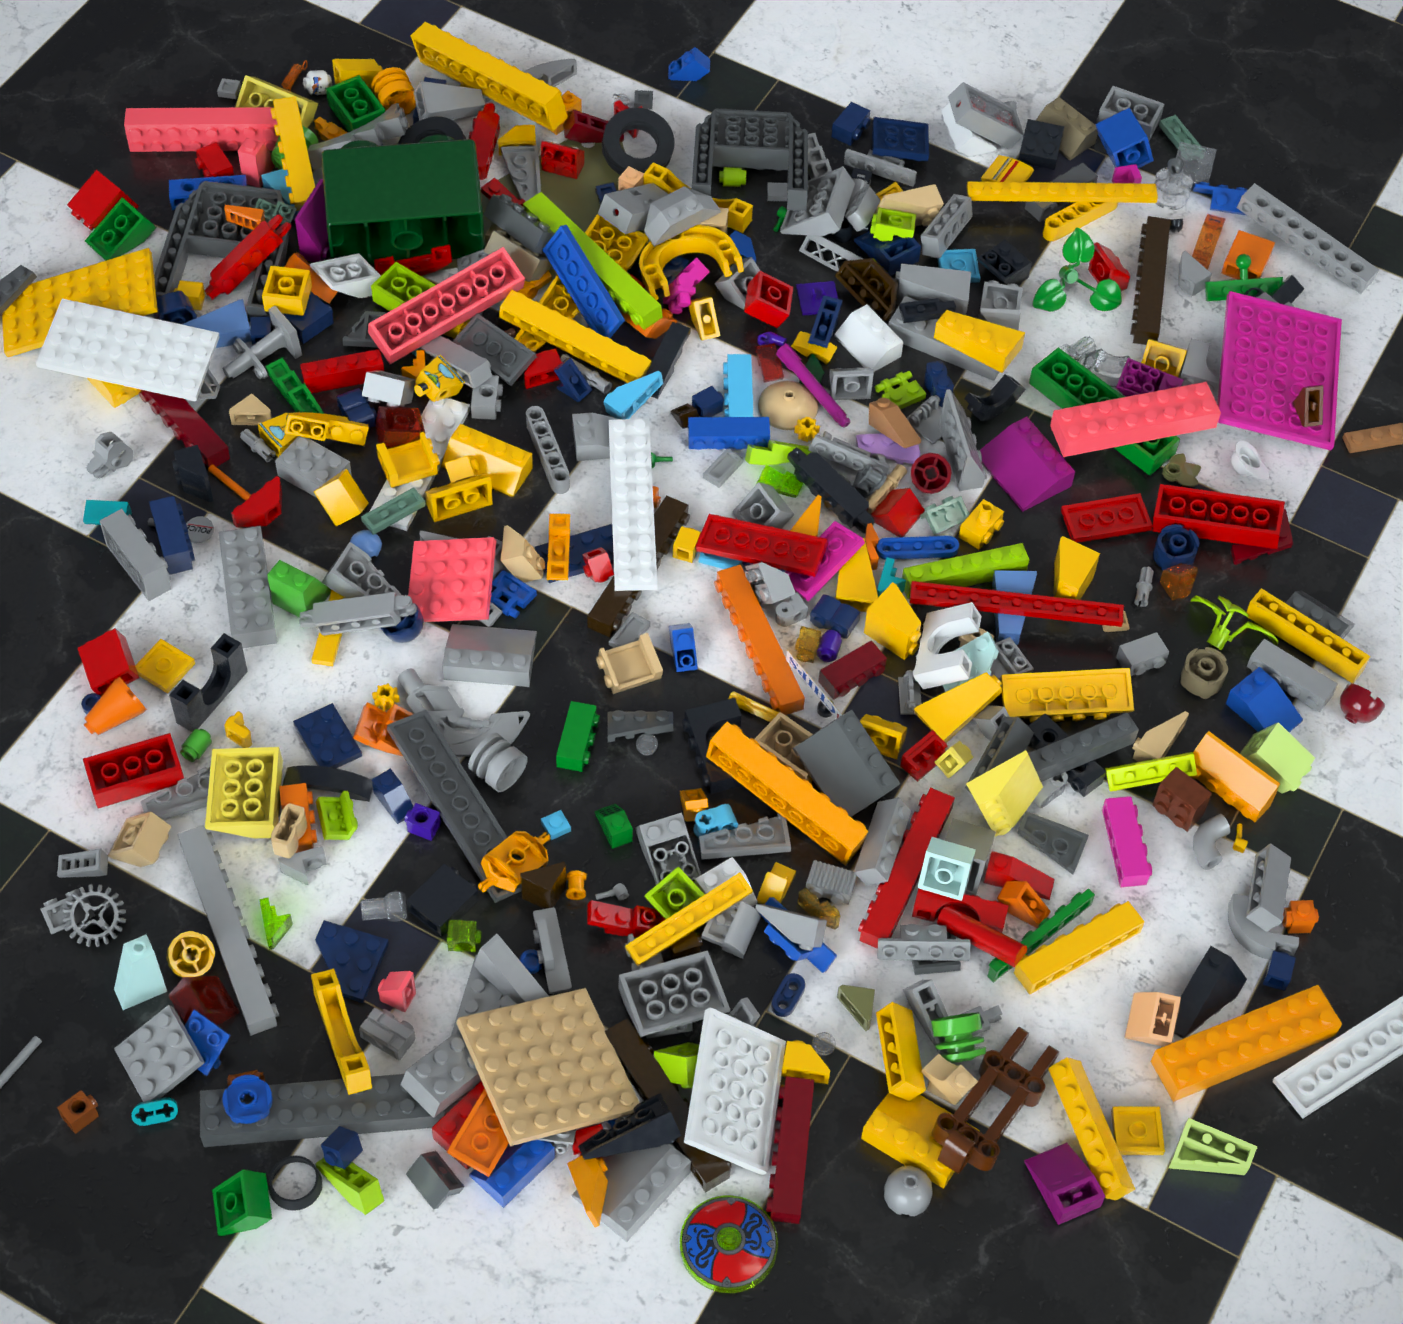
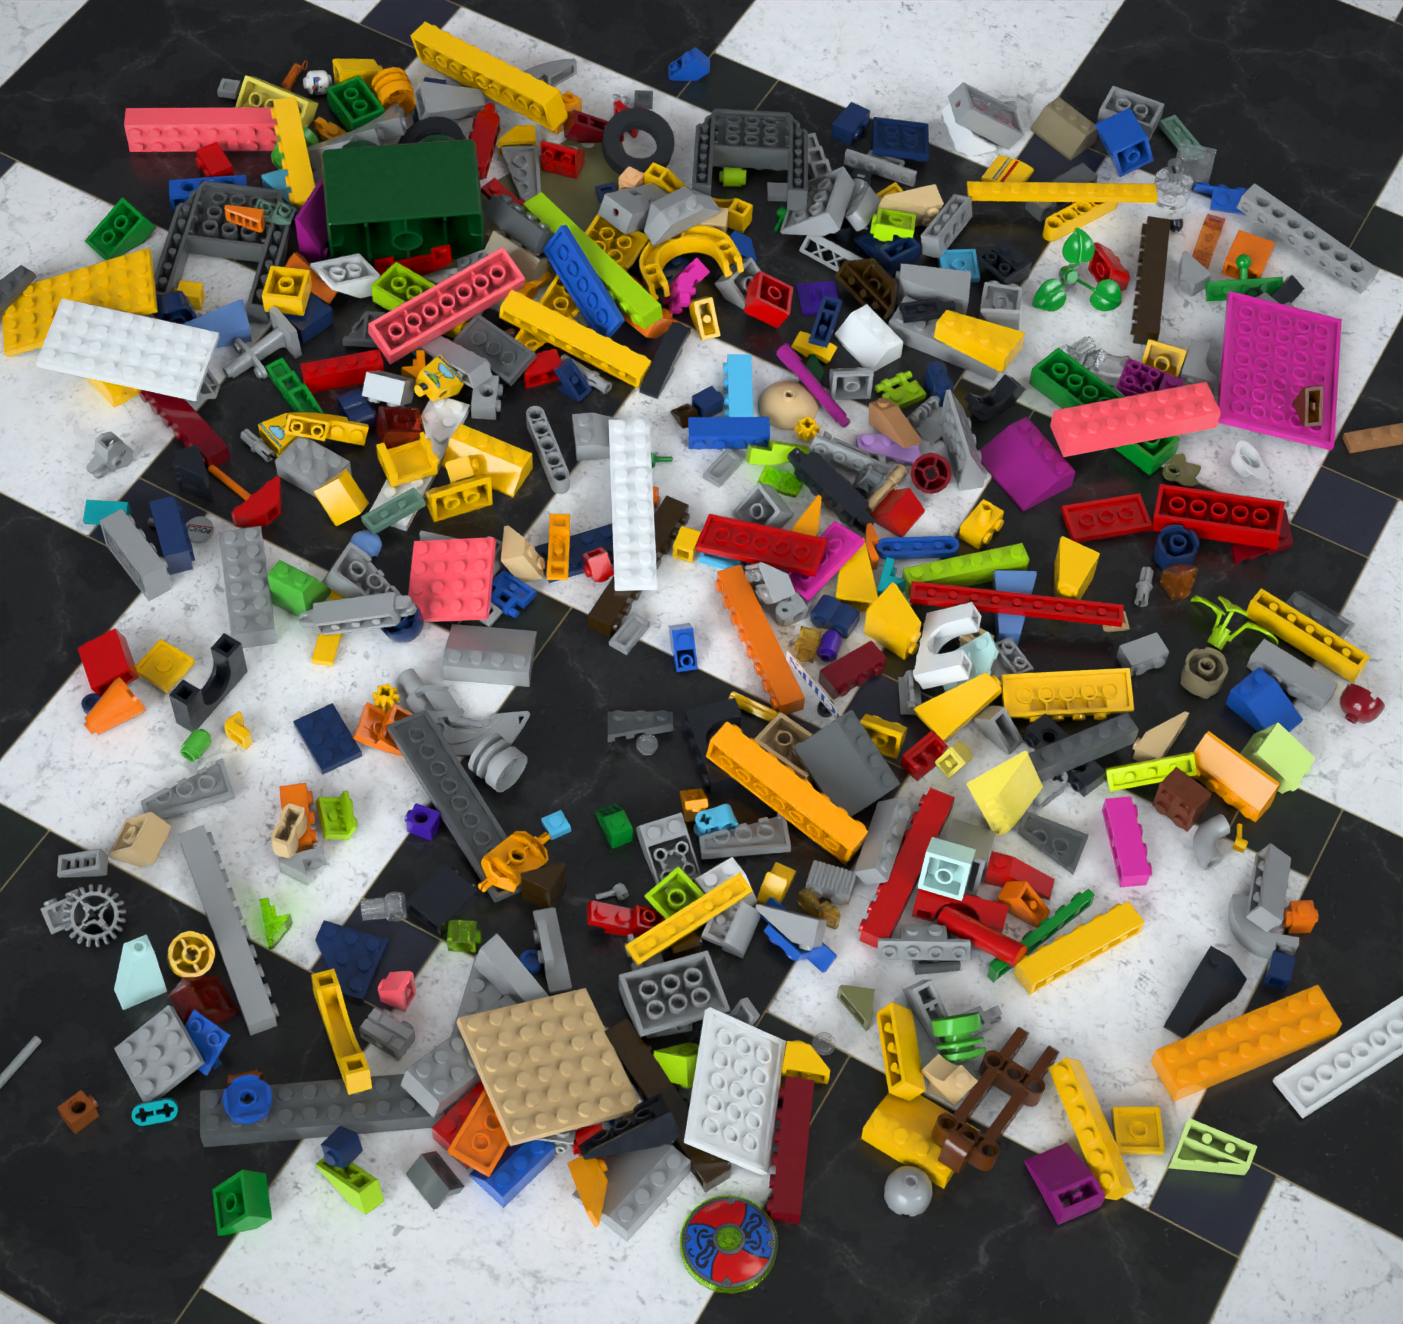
(96, 200): red slope -> none
(133, 770): red brick -> none
(244, 791): light yellow slope -> none
(246, 256): red hinge -> none
(249, 412): tan slope -> none
(254, 161): coral slope -> none
(260, 328): dark blue brick -> none
(301, 1203): black tyre -> none
(330, 780): black slope -> none
(392, 795): dark blue slope -> none
(576, 885): light orange bush -> none
(577, 736): green brick -> none
(630, 664): tan panel -> none
(631, 396): medium azure slope -> none
(769, 362): clear red slope -> none
(771, 338): dark purple arm -> none
(786, 996): dark blue plate -> none
(945, 515): sand green bracket -> none
(1007, 742): dark grey brick -> none
(1041, 144): black brick -> none
(1127, 174): dark pink panel -> none
(1153, 1018): light nougat slope -> none

